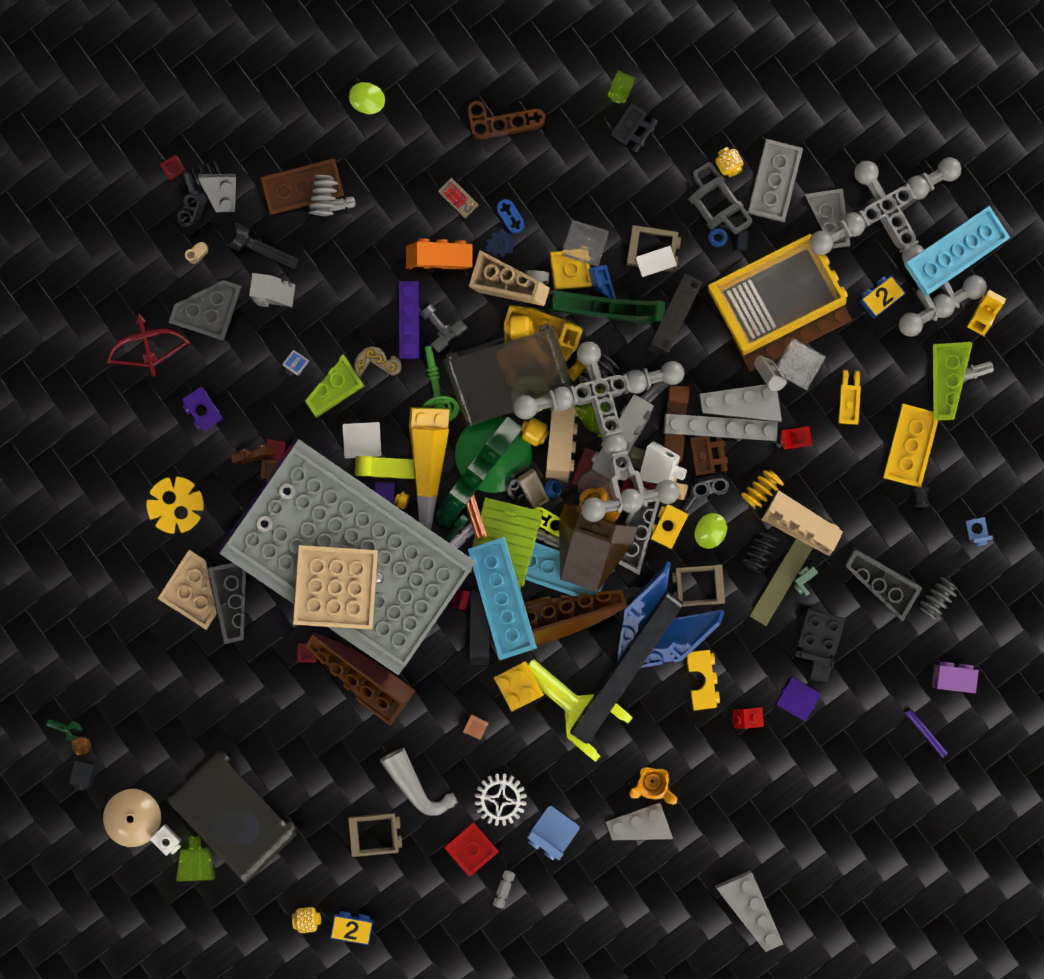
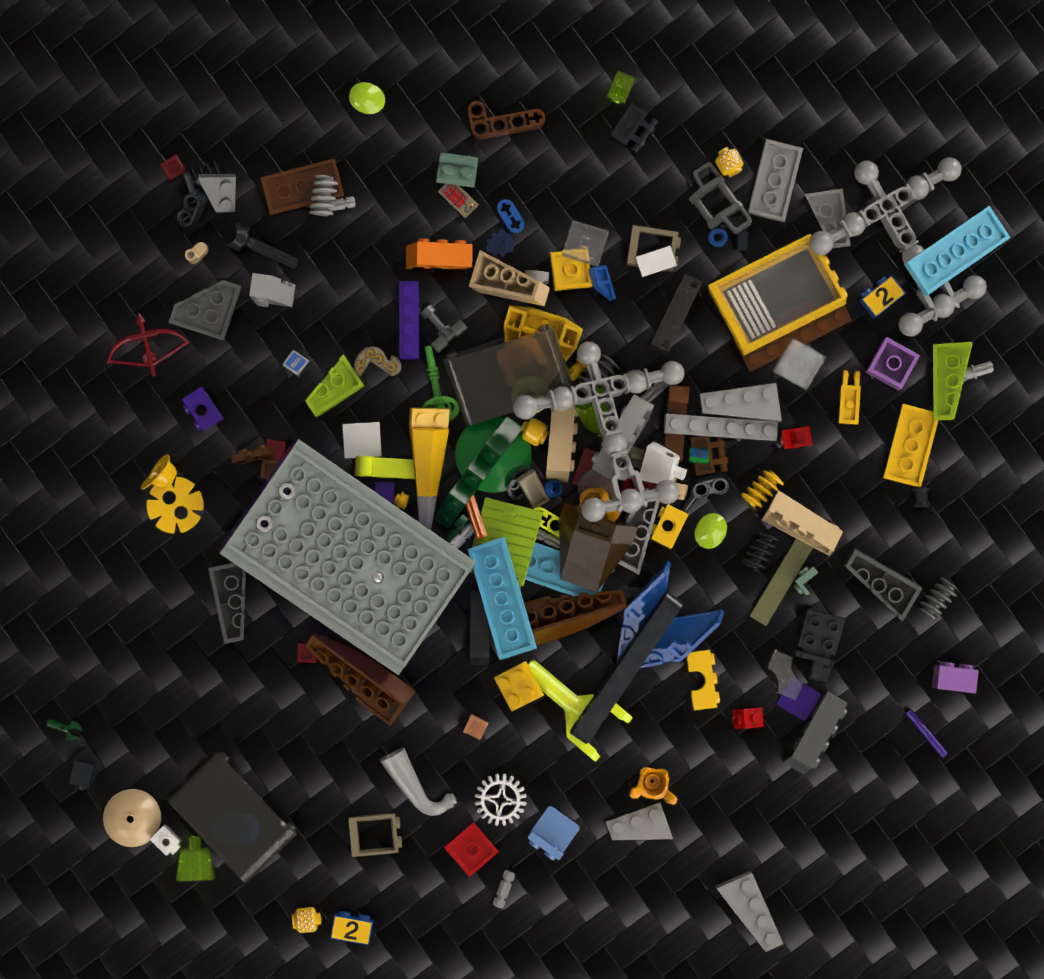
(81, 745): clear orange plate -> none
(162, 474): none -> yellow piece
(191, 591): tan plate -> none
(335, 587): tan plate -> none
(457, 169): none -> sand green bracket
(460, 599): dark red tile -> none
(519, 327): yellow head -> none
(606, 308): dark green arch -> none
(699, 455): none -> slope
(718, 581): dark tan window -> none
(770, 373): light grey brick -> none
(788, 683): none -> clear tile
(817, 733): none -> dark grey wedge
(892, 363): none -> medium lavender brick
(979, 539): medium blue bracket -> none
(986, 312): yellow brick -> none

